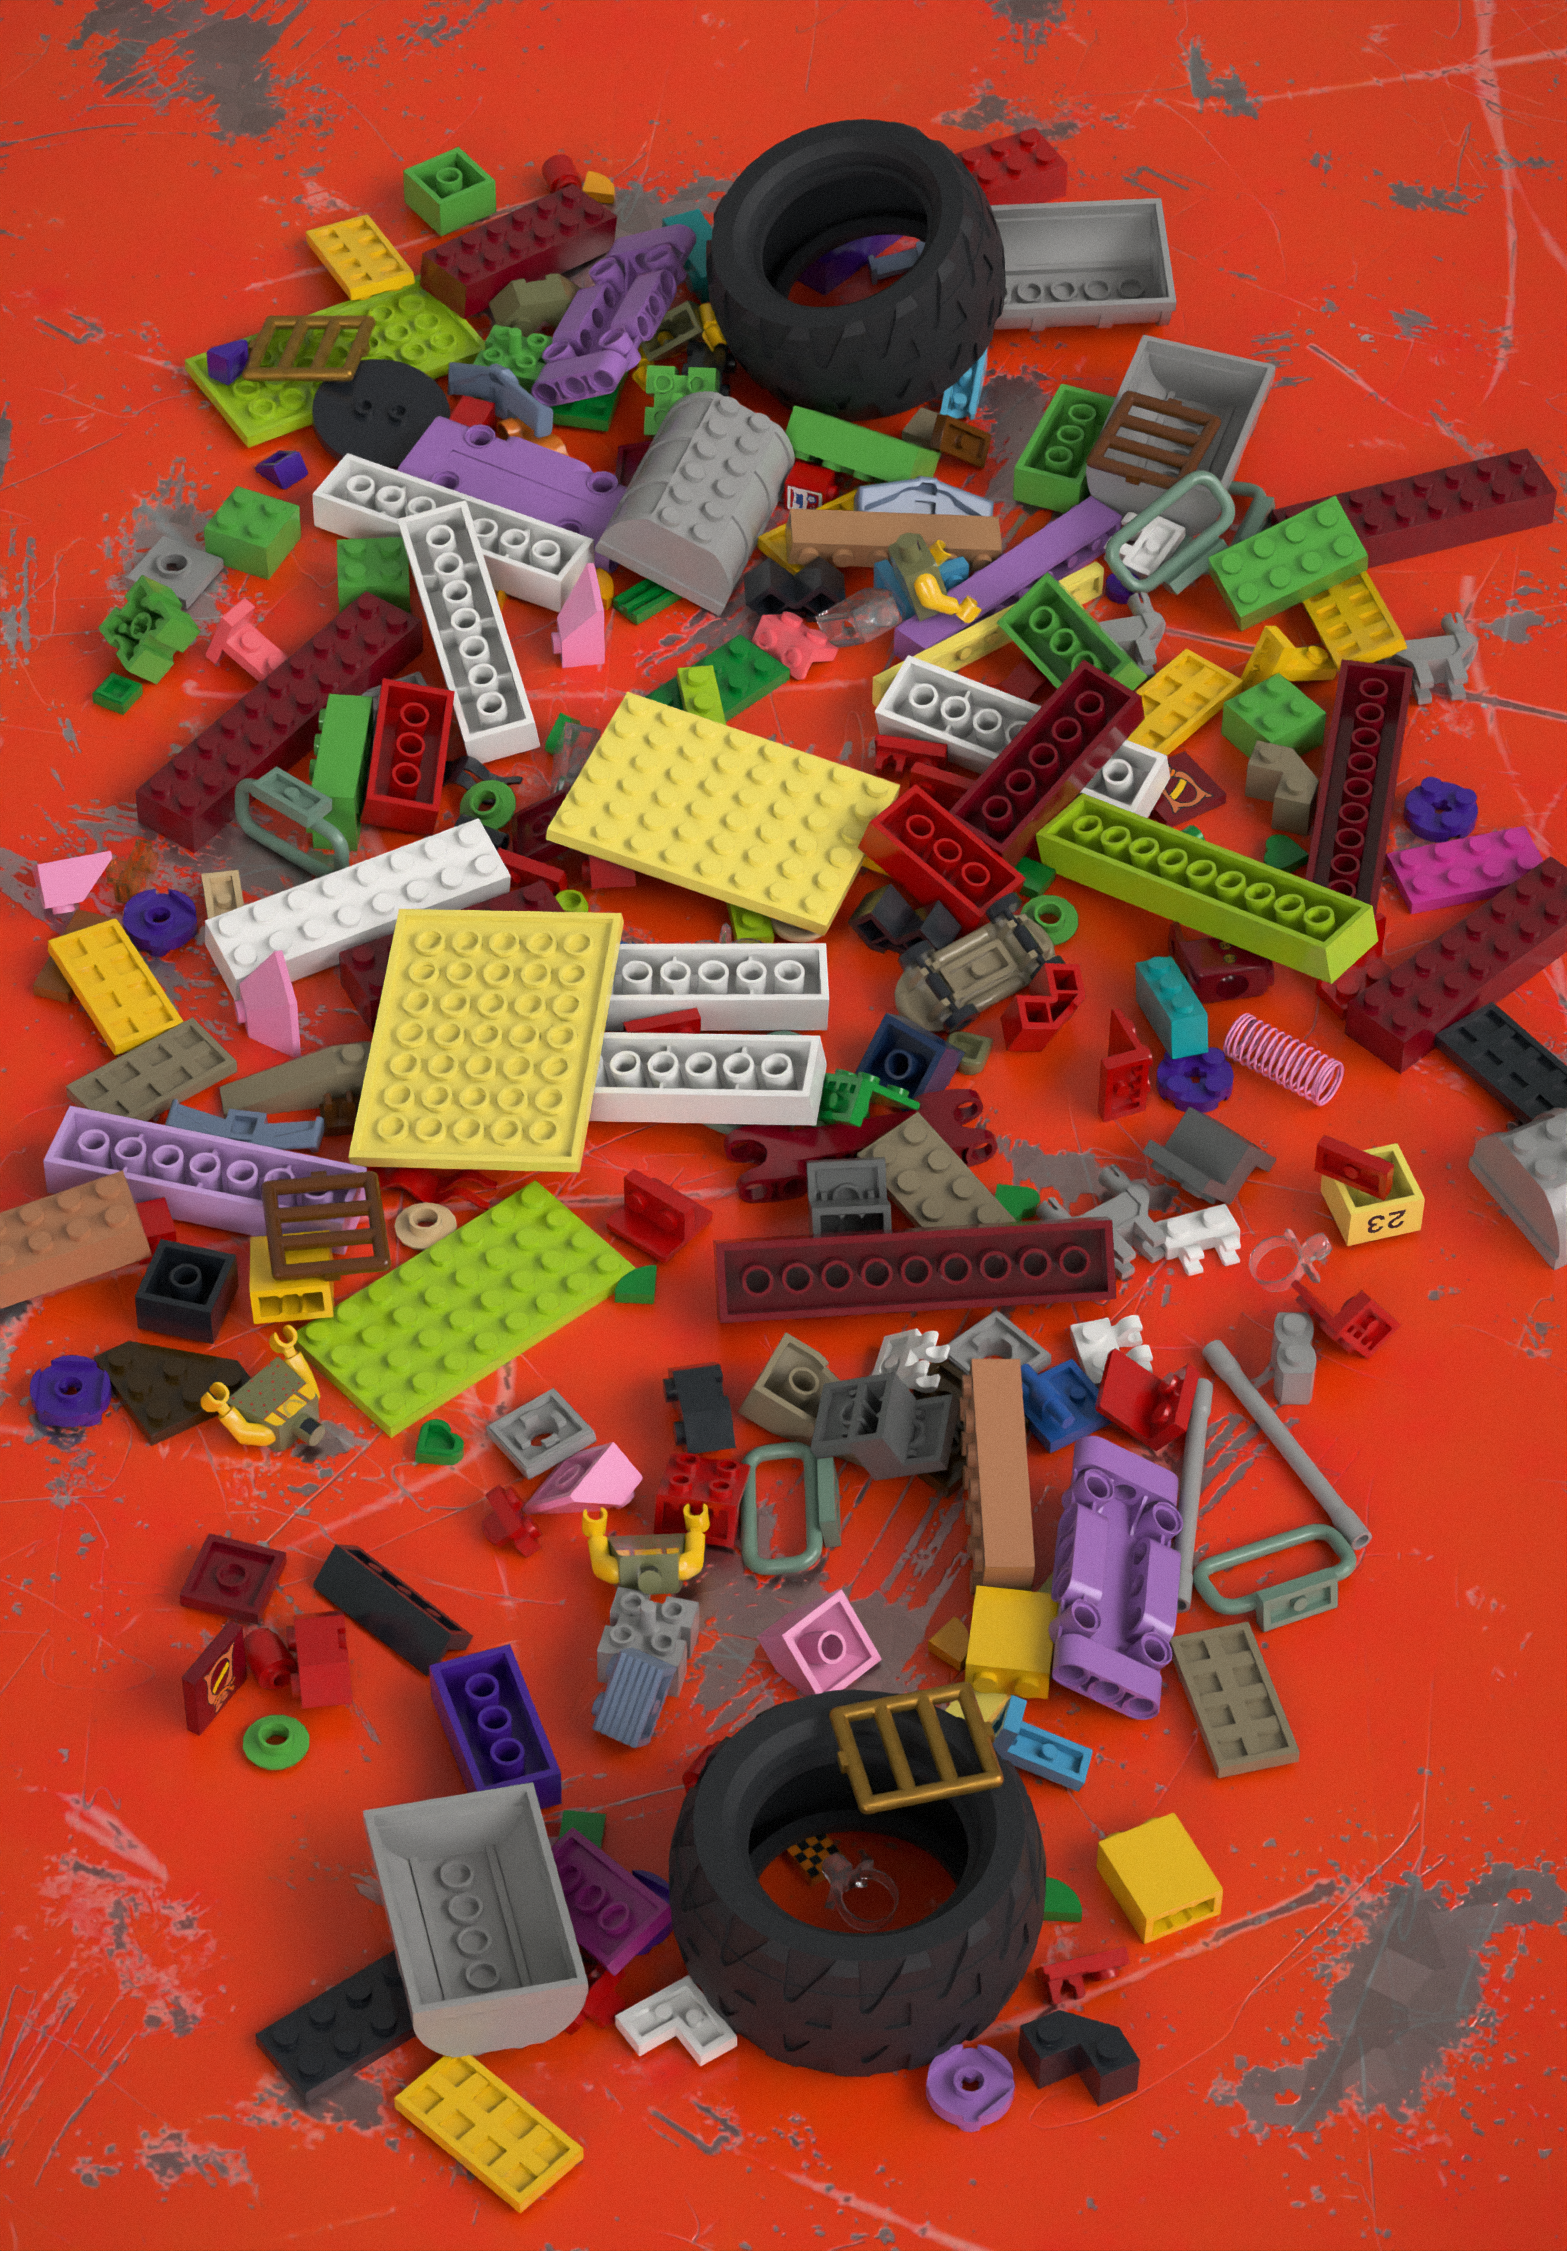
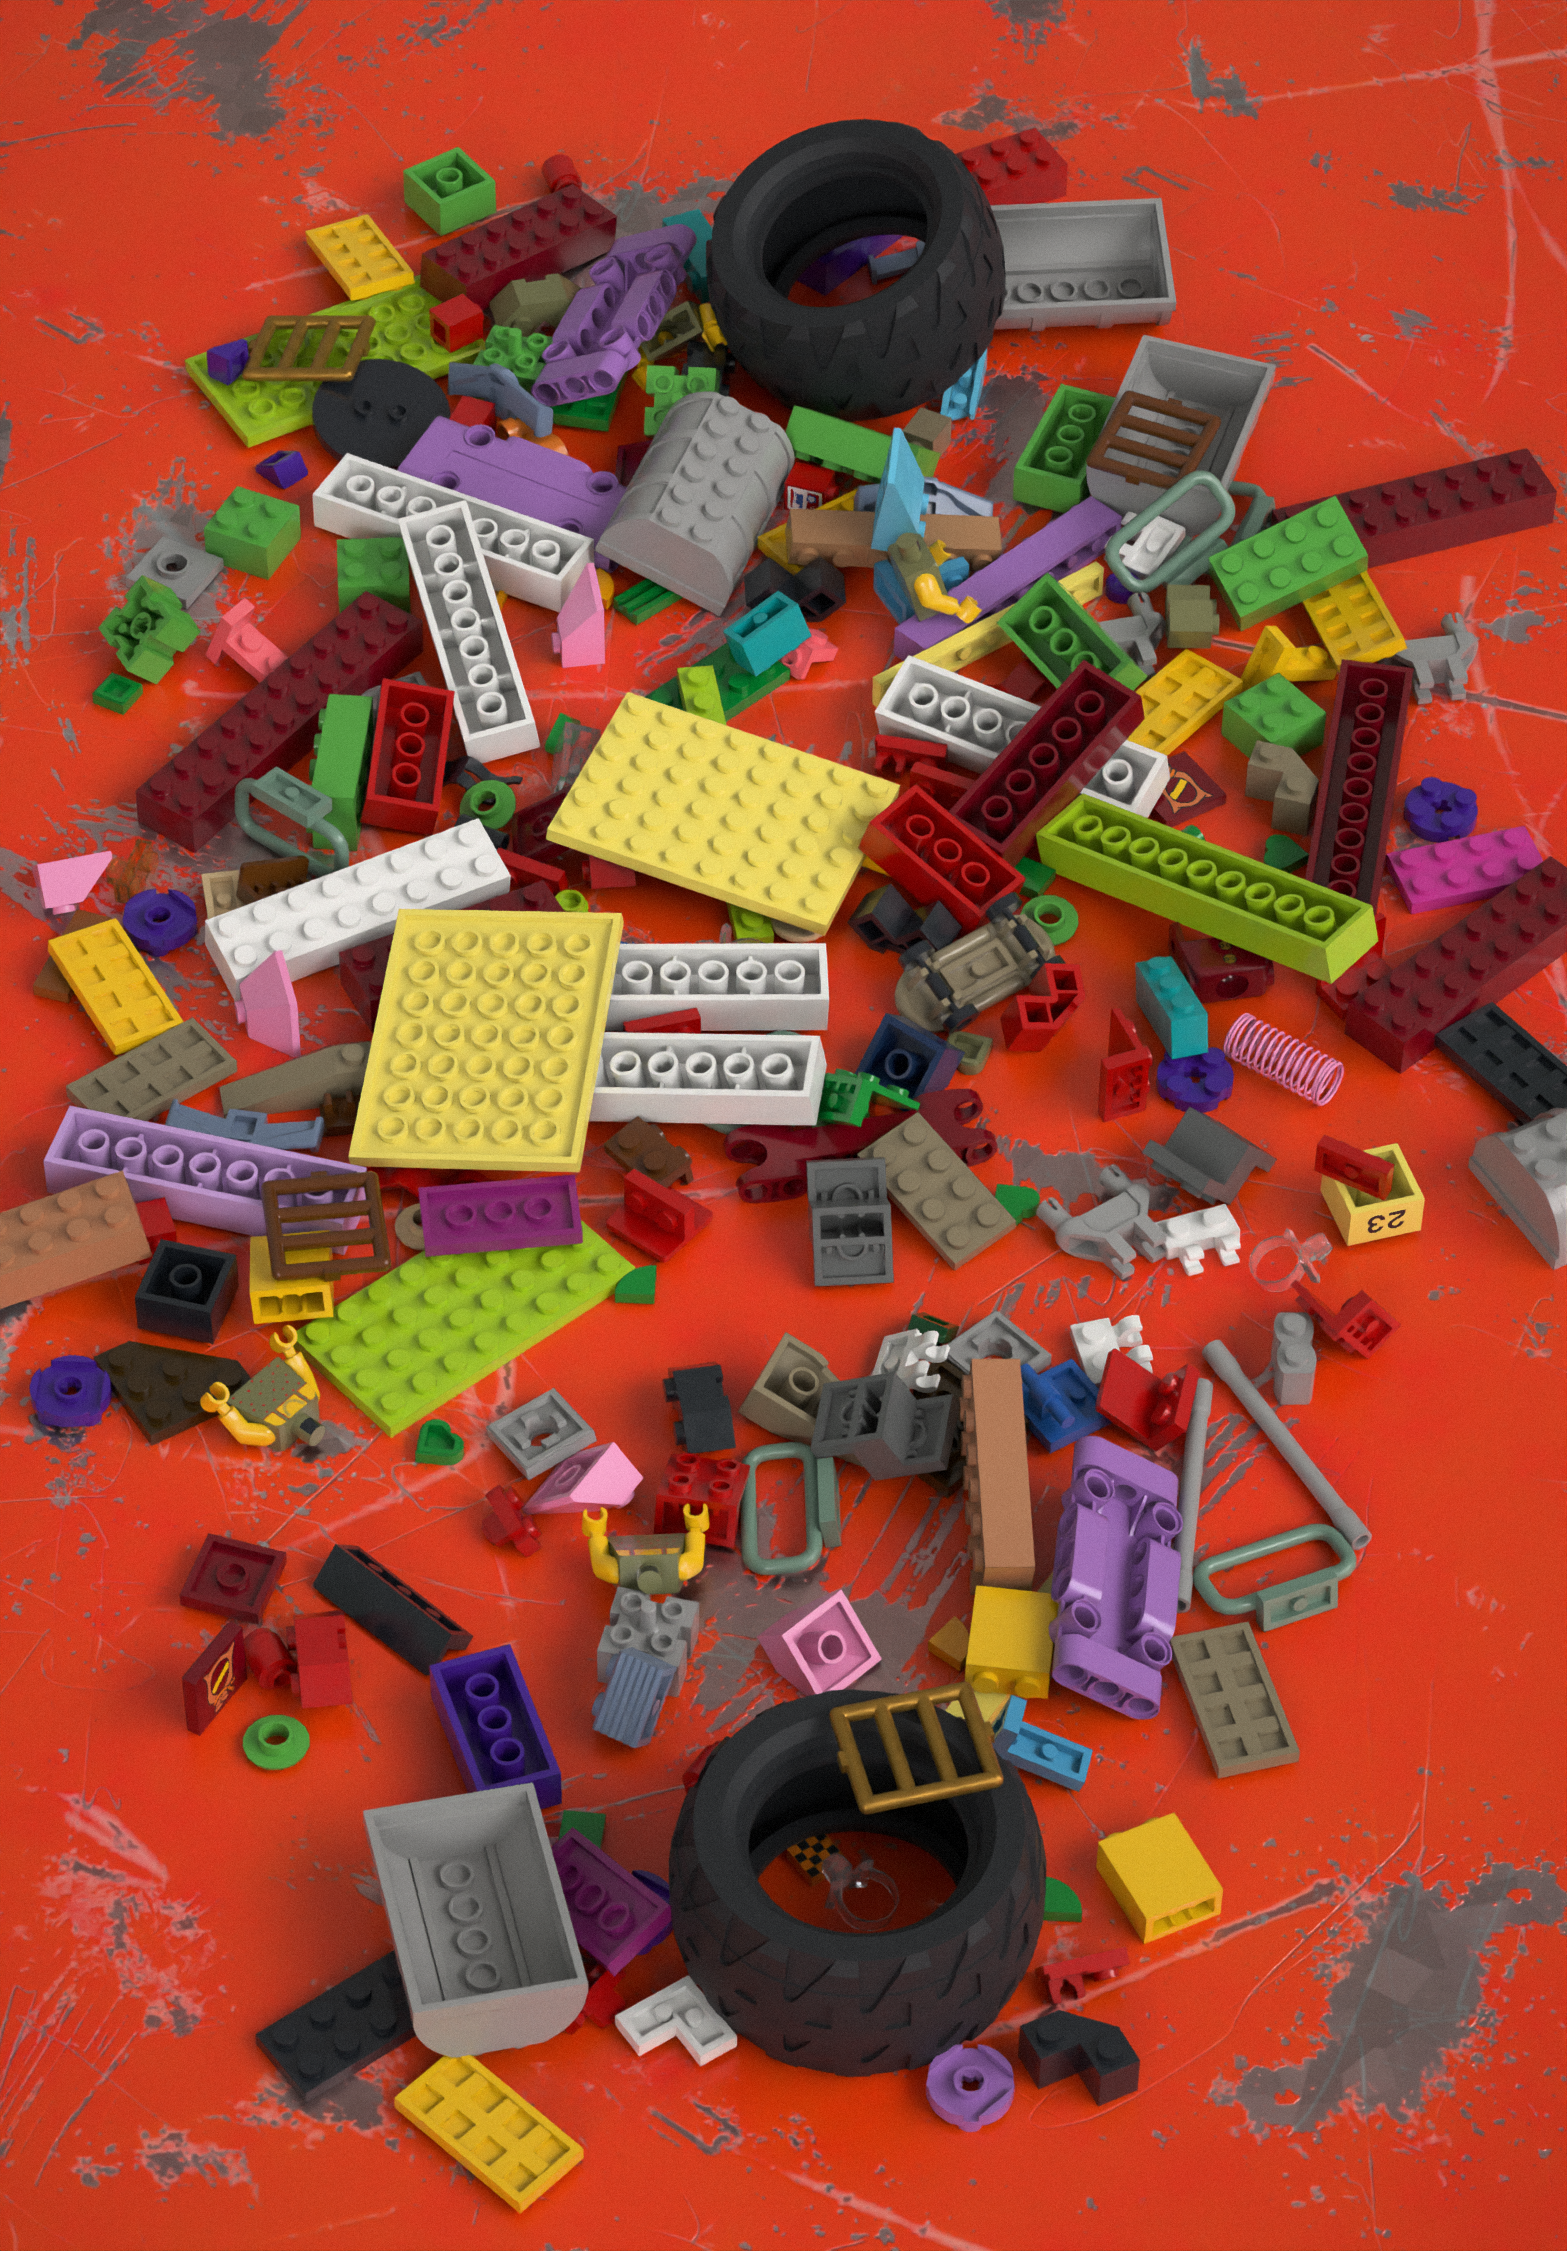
(270, 877): none -> reddish brown bracket
(456, 323): none -> red brick
(500, 1215): none -> magenta plate
(599, 188): light orange tile -> none
(650, 1153): none -> reddish brown bracket
(767, 633): none -> teal brick
(870, 613): clear torso -> none
(899, 495): none -> medium azure slope
(914, 1269): dark red brick -> none
(926, 1322): none -> dark green plate
(960, 441): reddish brown plate -> none
(1190, 616): none -> olive brick

